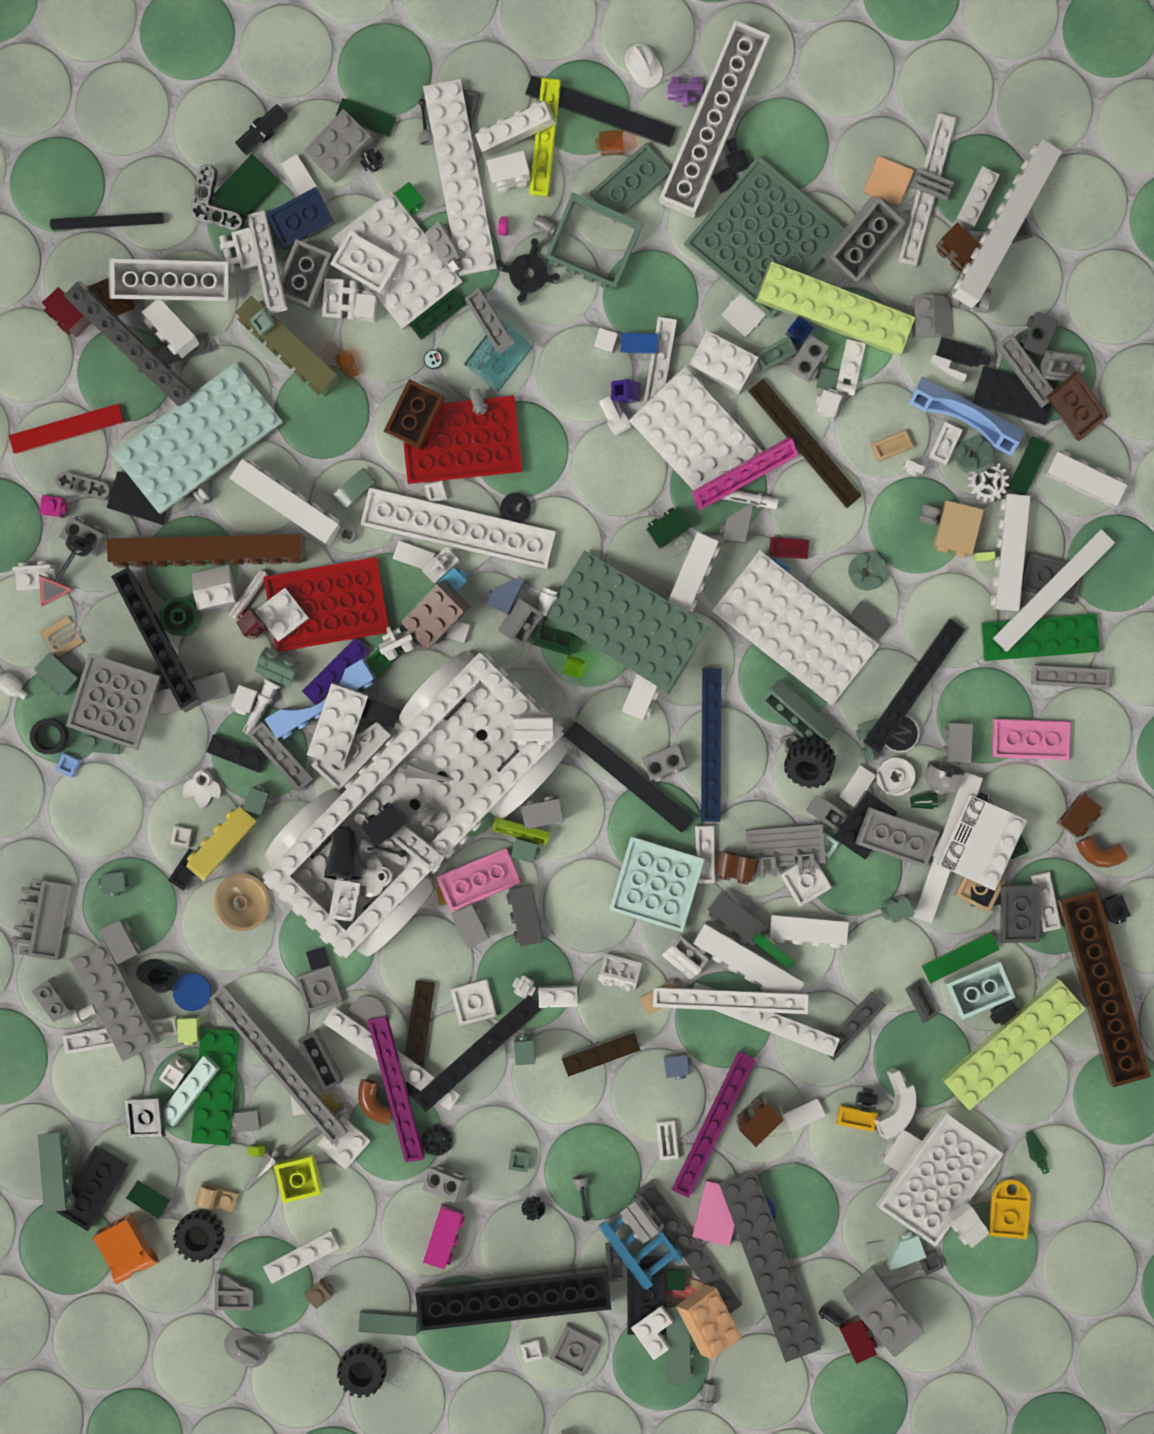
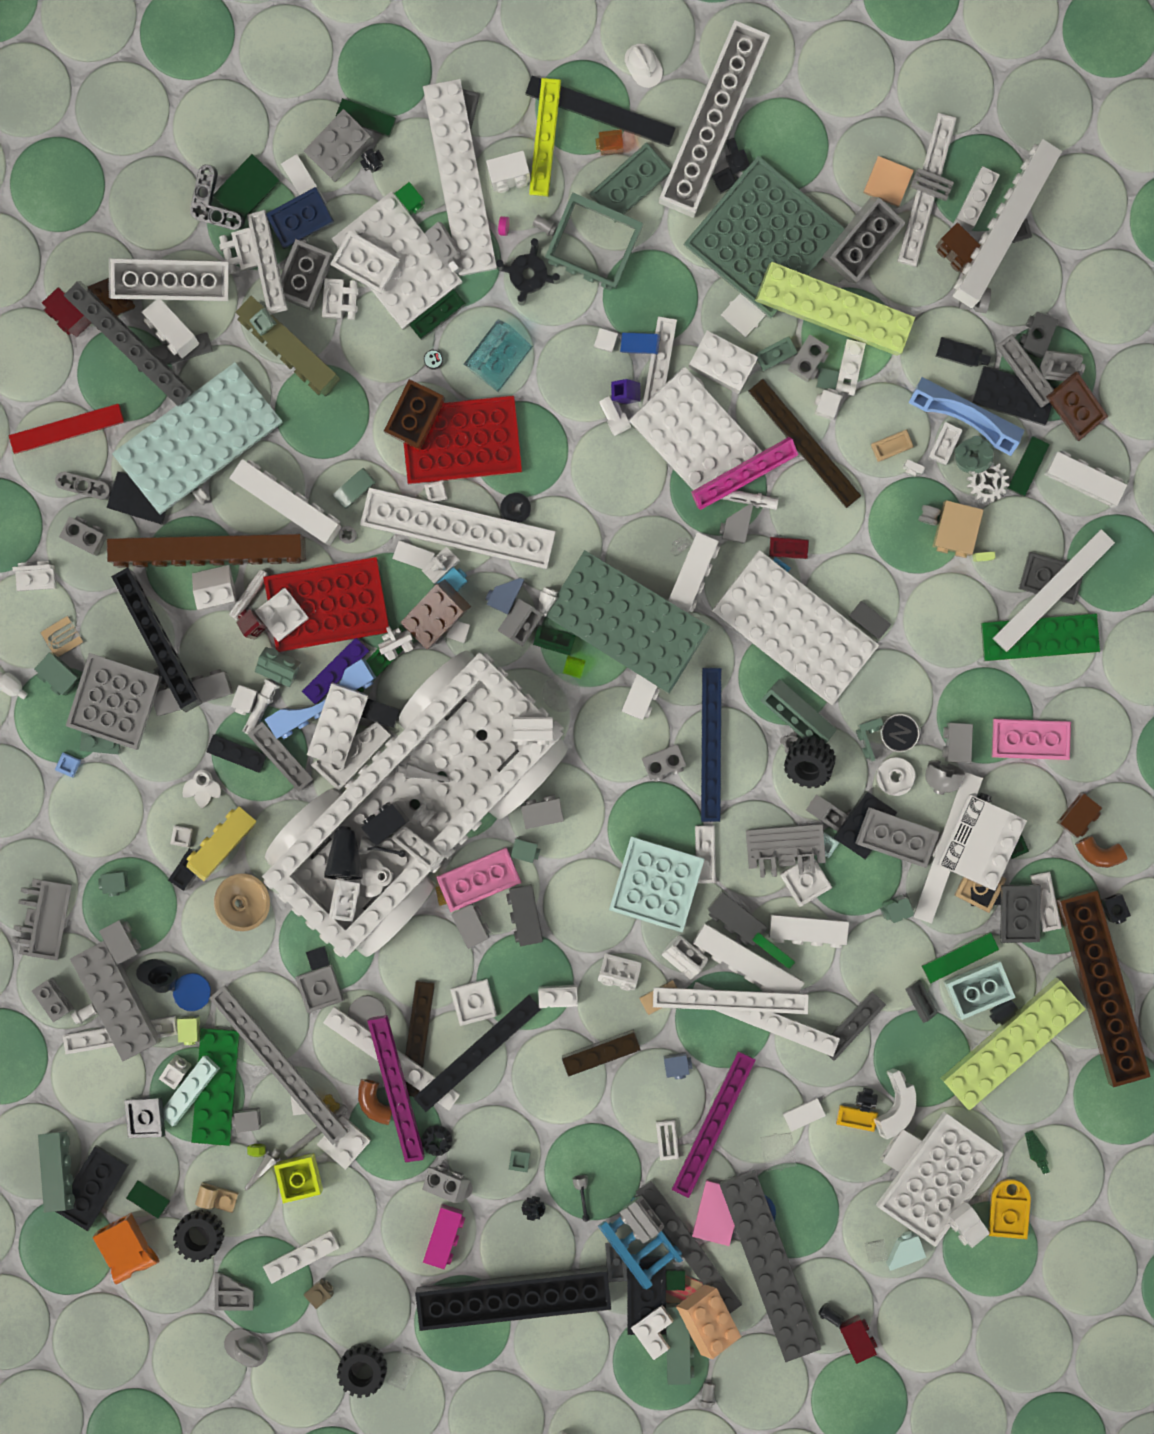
(53, 506): dark pink bracket -> none
(53, 589): black piece -> none
(64, 736): black tyre -> none
(107, 221): black axle -> none
(169, 616): dark green brick -> none
(257, 800): sand green brick -> none
(261, 129): black piece -> none
(320, 1059): dark grey brick -> none
(347, 363): clear orange cone -> none
(365, 306): white brick -> none
(388, 1323): sand green tile -> none
(425, 136): hinge -> none
(477, 401): light grey pin -> none
(489, 320): light grey tile -> none
(516, 128): white brick -> none
(518, 831): lime tile -> none
(523, 986): white gear -> none
(525, 1049): sand green brick -> none
(531, 1350): white tile -> none
(575, 1349): light grey tile -> none
(628, 777): black tile -> none
(668, 527): dark green brick -> none
(685, 91): medium lavender hips -> none
(736, 866): reddish brown brick -> none
(759, 1119): reddish brown brick -> none
(799, 331): clear blue brick -> none
(857, 785): white tile -> none
(873, 580): sand green plate -> none
(883, 1312): light grey brick -> none
(913, 685): black tile -> none
(926, 800): dark green cone -> none
(931, 316): light grey slope -> none
(931, 1262): dark grey tile -> none
(942, 365): white slope -> none
(1011, 552): white brick -> none
(1070, 677): light grey plate -> none

